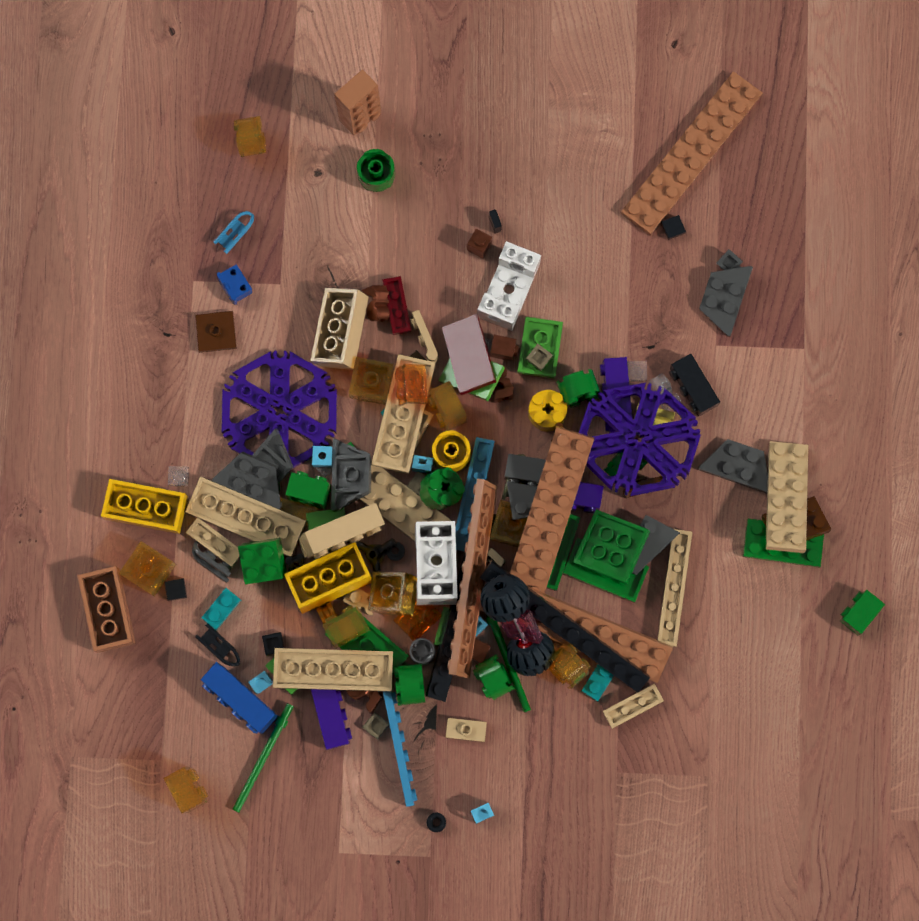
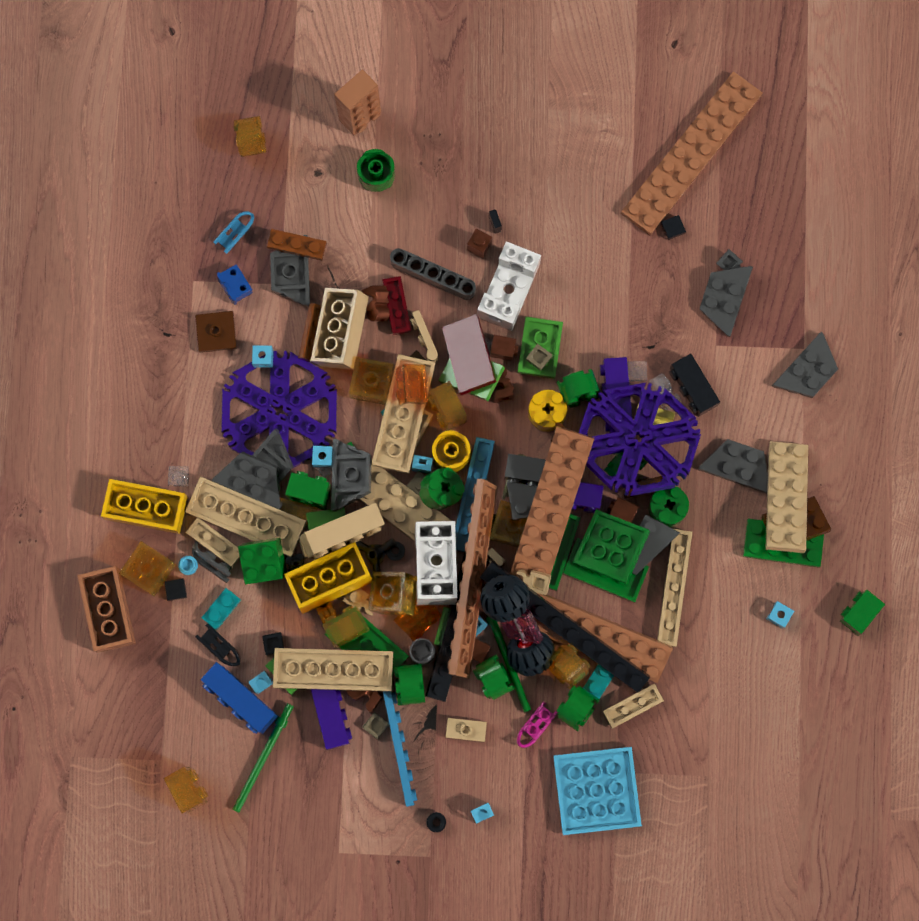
(188, 565): none -> medium azure plate
(264, 362): none -> medium azure piece
(290, 276): none -> dark grey wing
(296, 244): none -> dark orange plate
(309, 332): none -> dark orange plate
(439, 280): none -> dark grey beam
(533, 728): none -> dark pink piece
(537, 581): none -> tan plate
(577, 708): none -> green brick
(597, 791): none -> medium azure plate
(622, 509): none -> copper brick
(671, 496): none -> green brick
(773, 617): none -> medium azure piece
(809, 370): none -> dark grey wing

